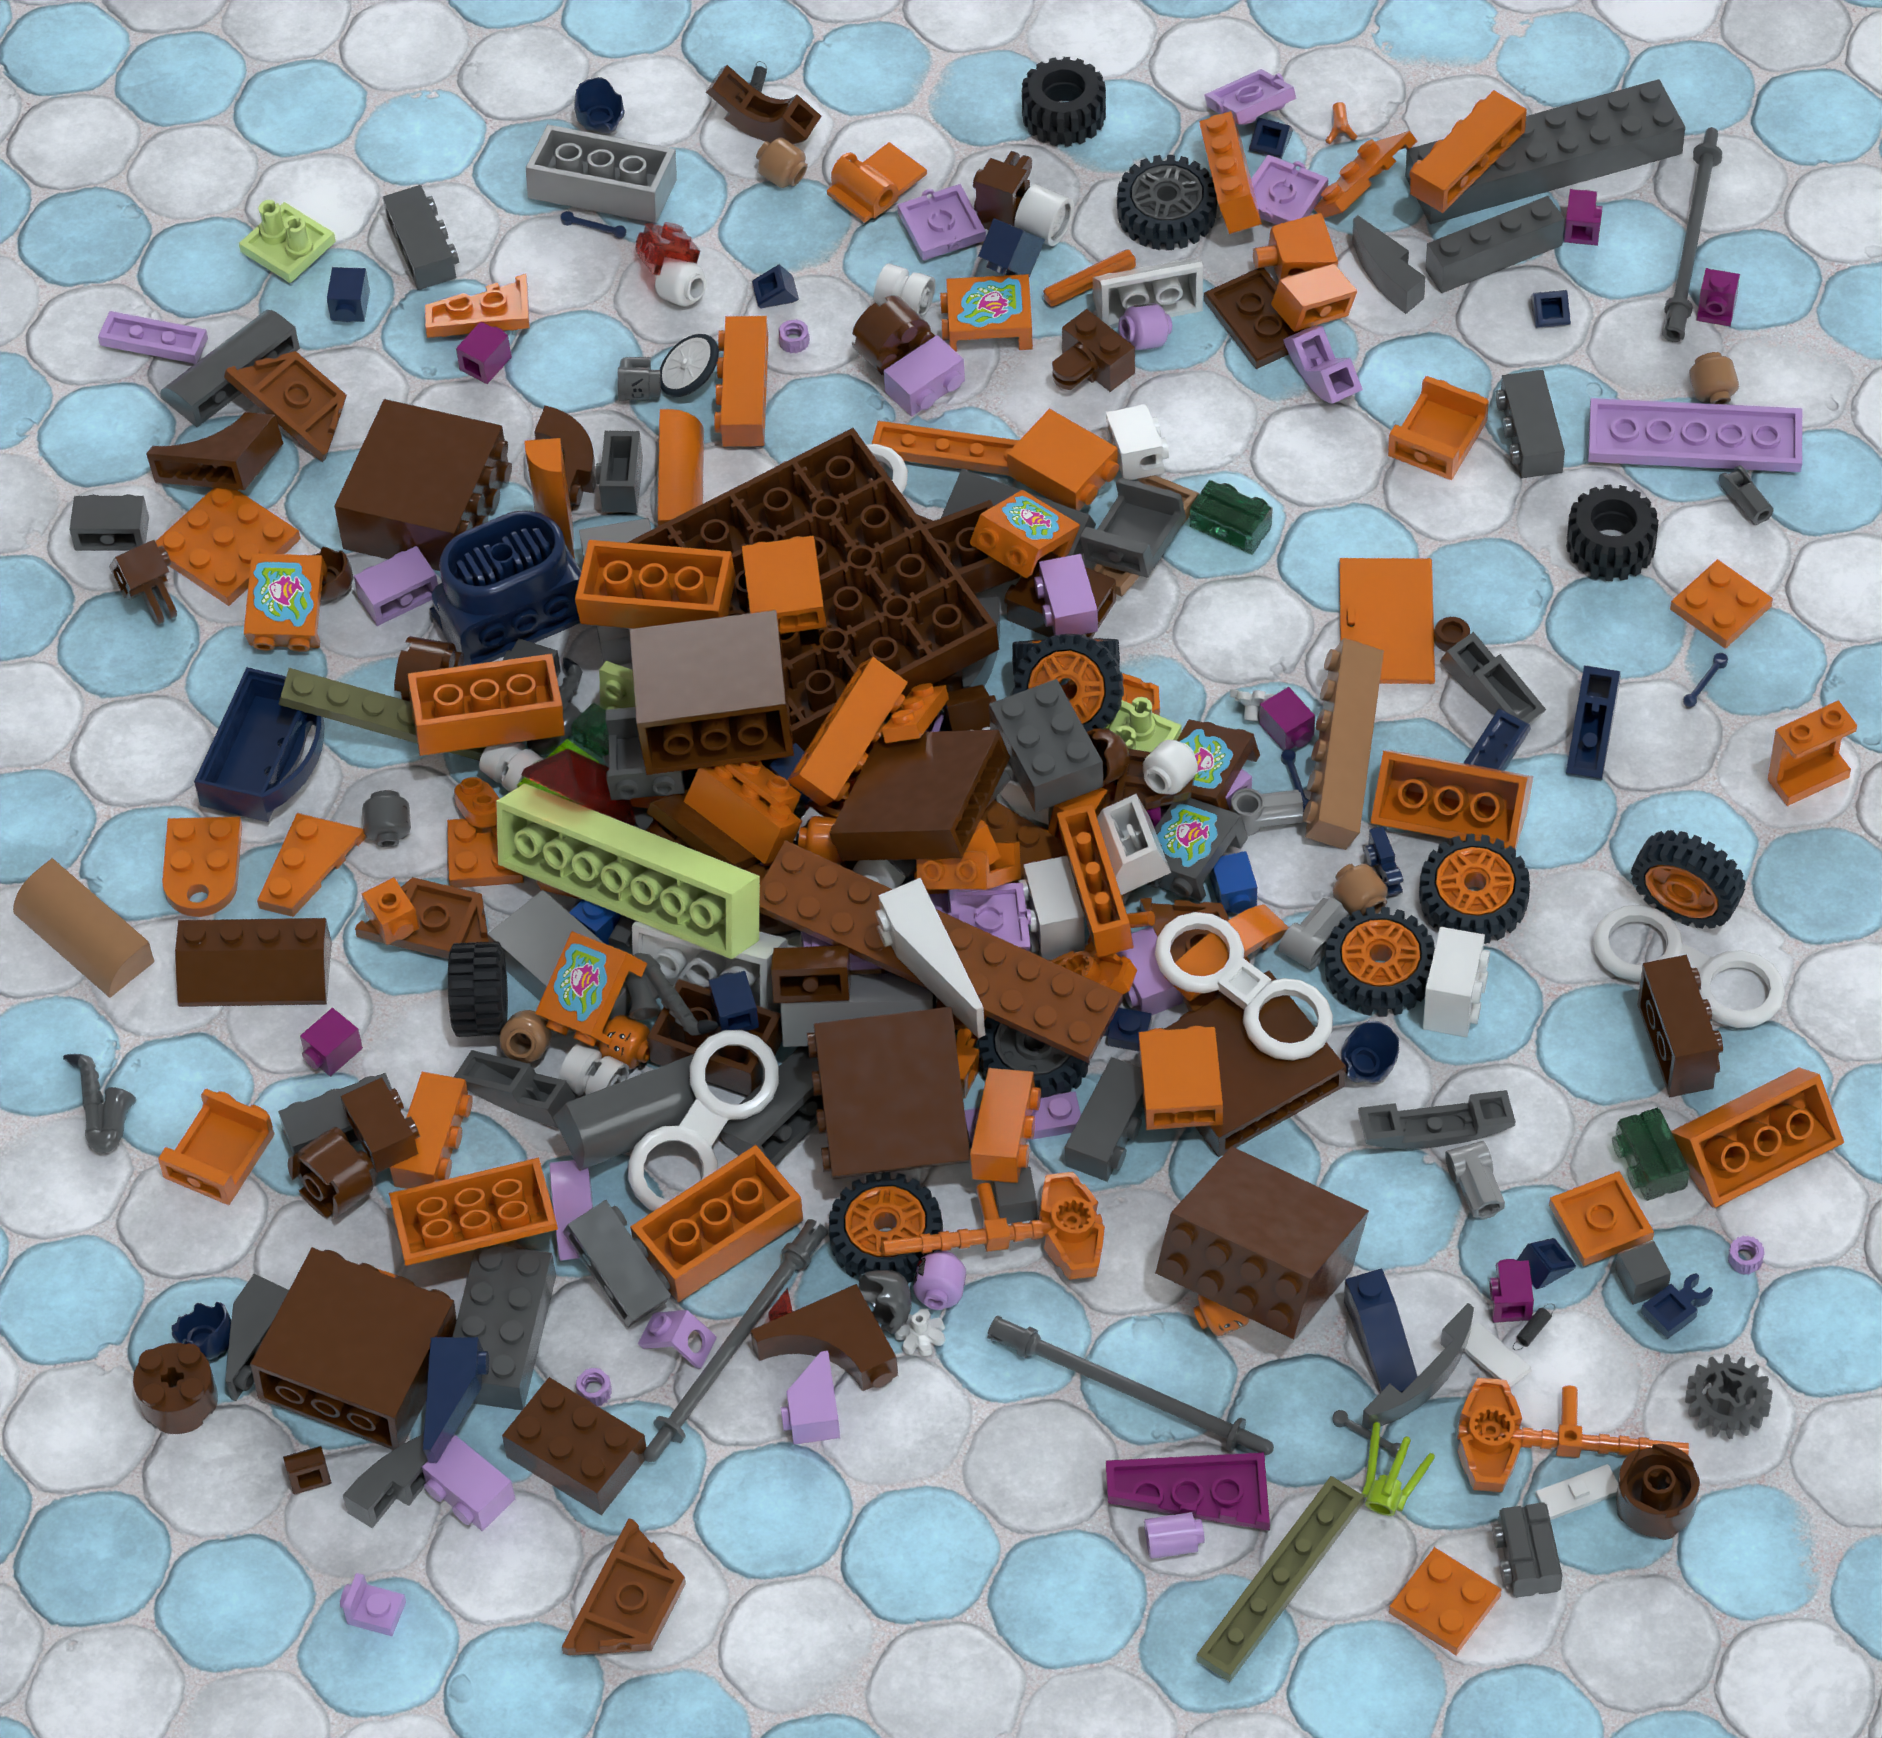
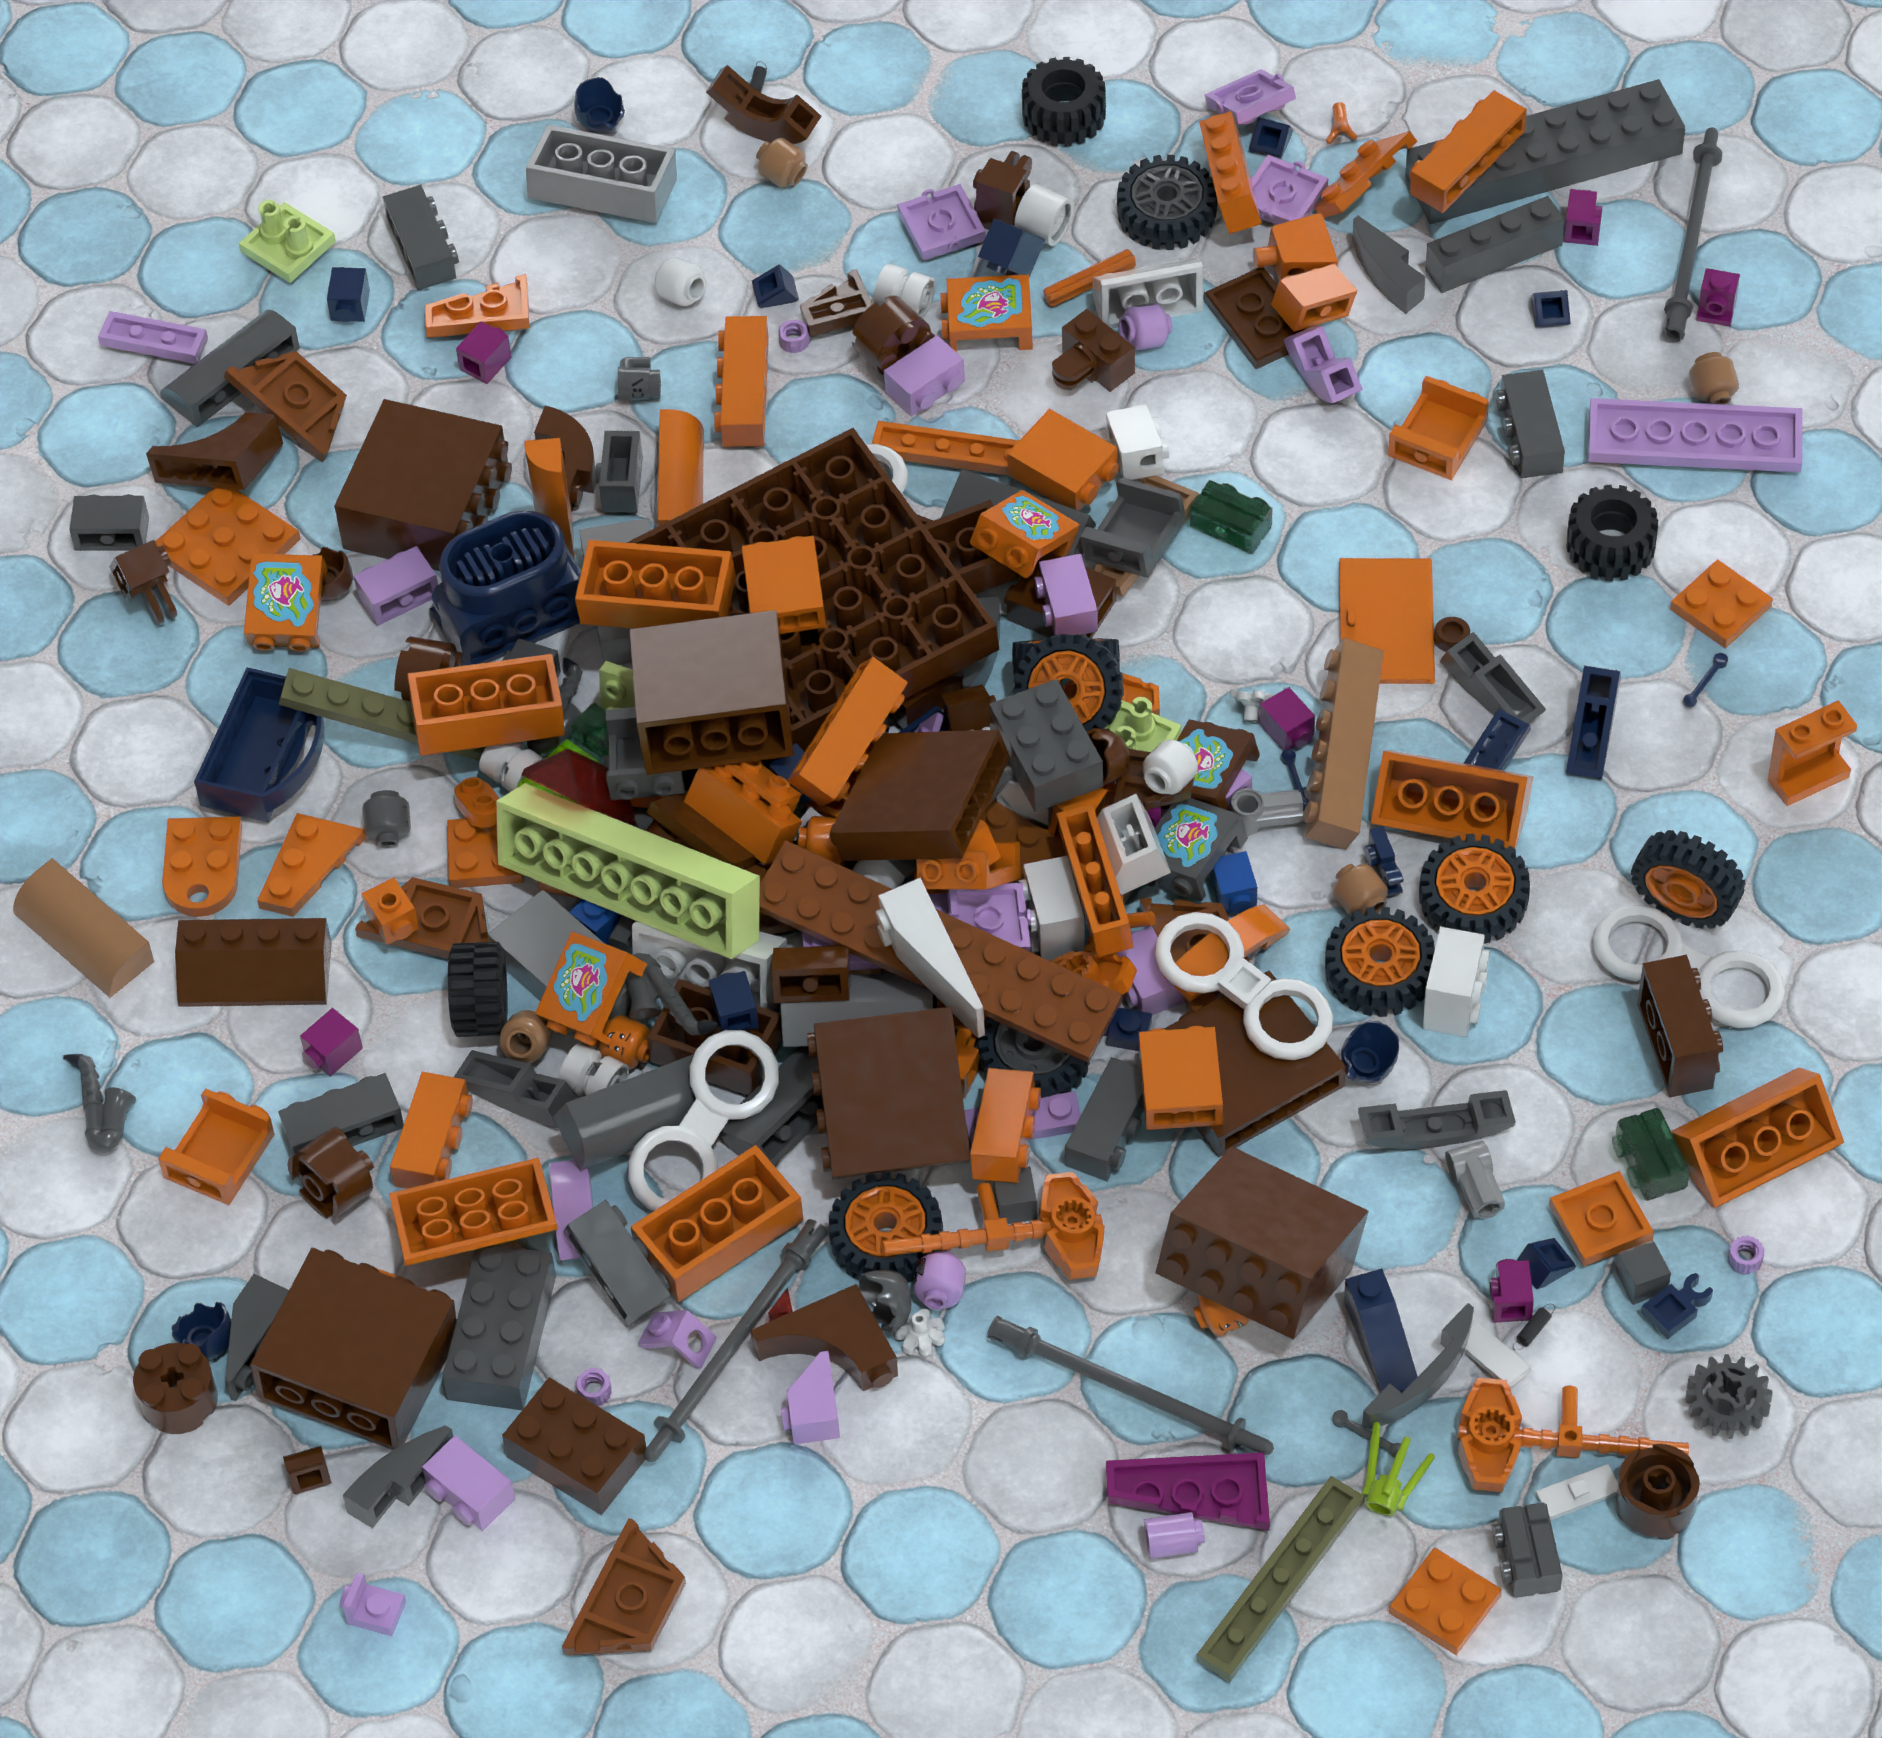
(380, 1125): reddish brown brick -> none
(452, 1386): dark blue slope -> none
(568, 218): dark blue hinge -> none
(665, 241): clear red bracket -> none
(688, 365): white wheel -> none
(835, 306): none -> wing
(874, 184): orange piece -> none
(915, 713): orange plate -> none
(1308, 940): light grey piece -> none
(1747, 496): dark grey bar -> none

